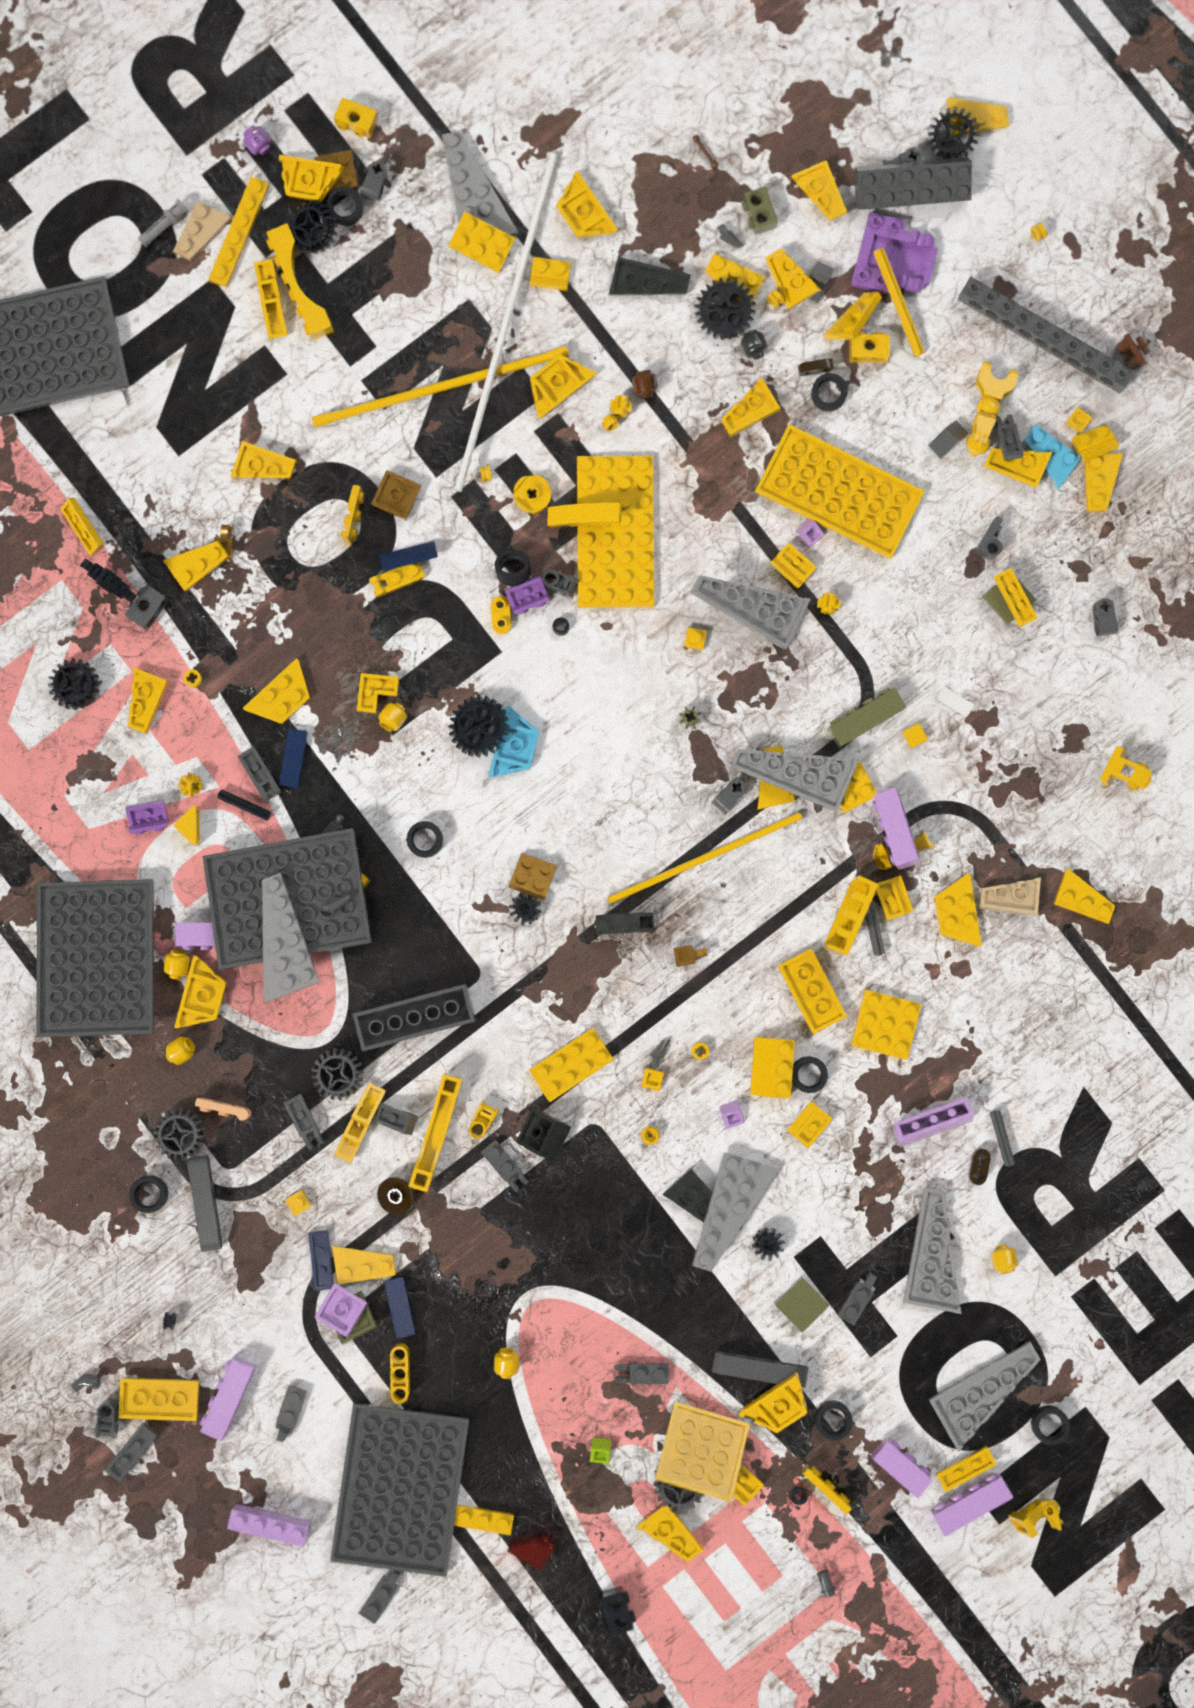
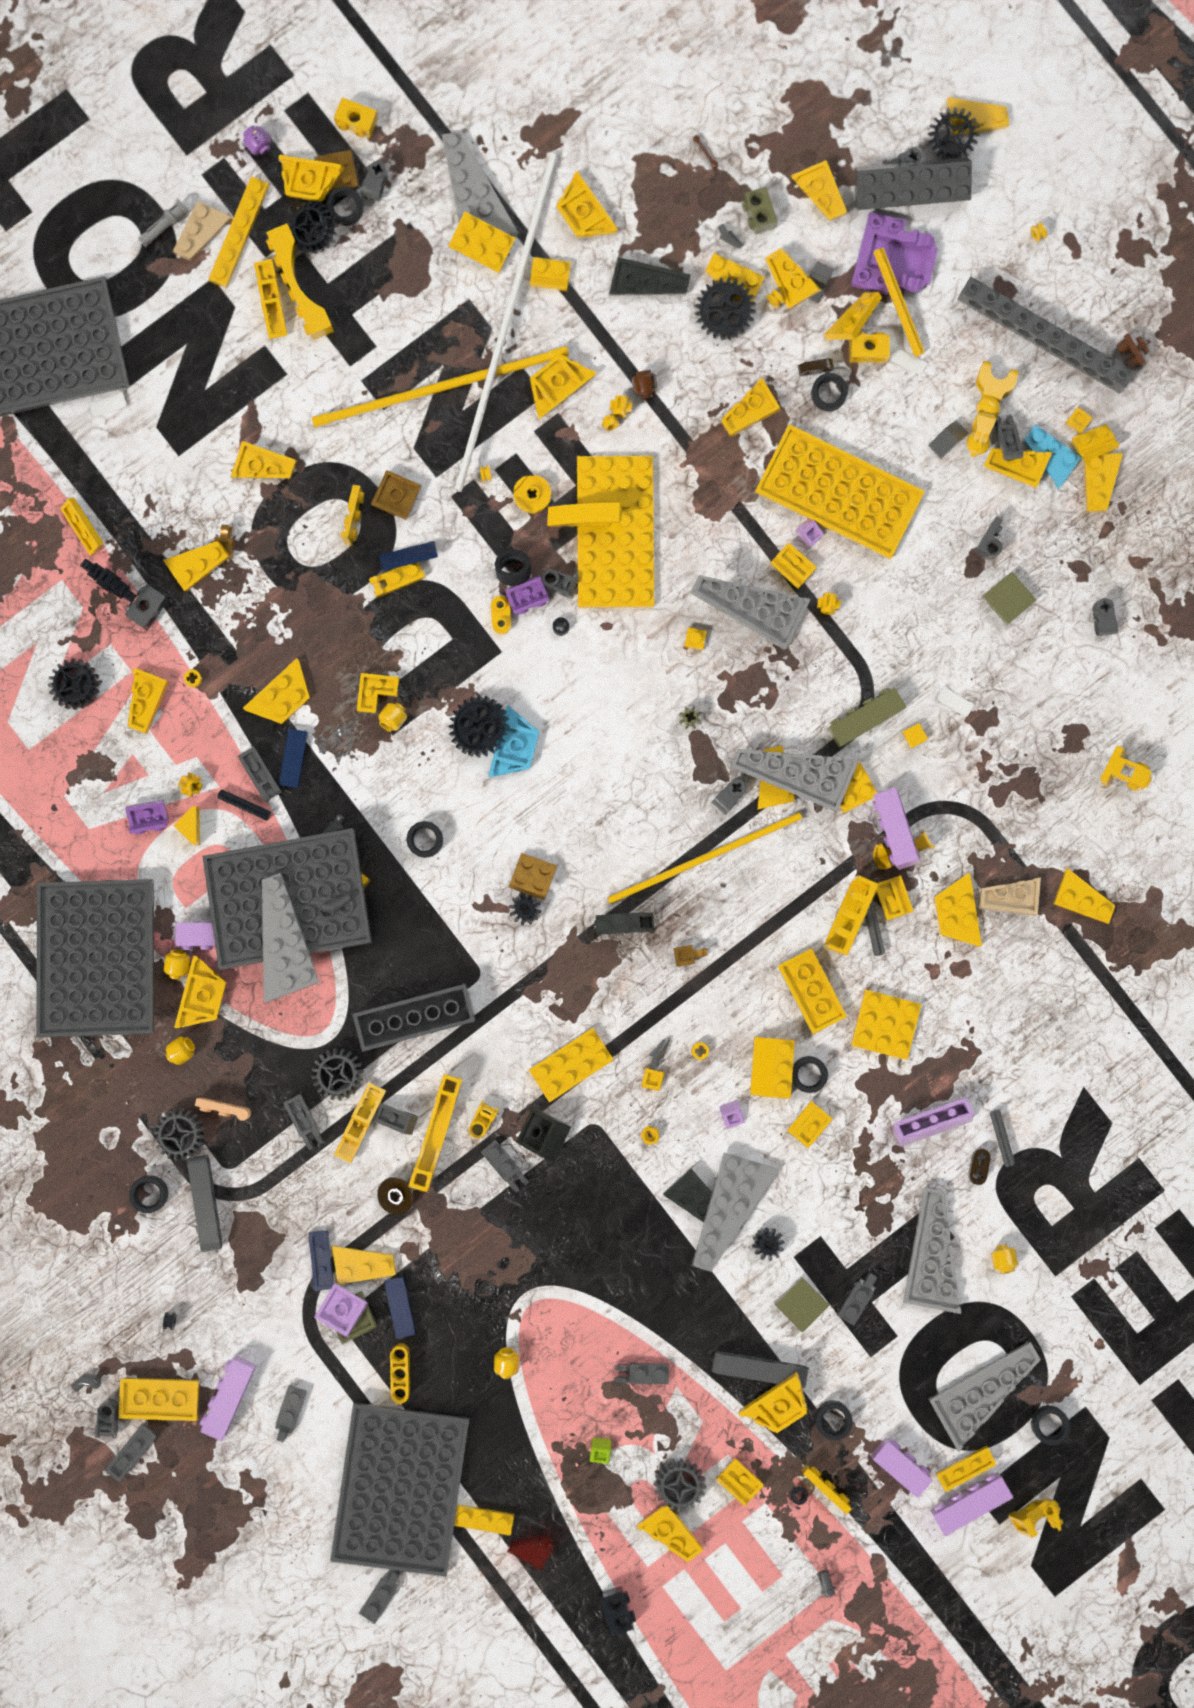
(269, 1525): lavender brick -> none
(298, 1202): yellow plate -> none
(702, 1451): yellow plate -> none
(754, 344): pearl dark grey head -> none
(1015, 597): yellow plate -> none

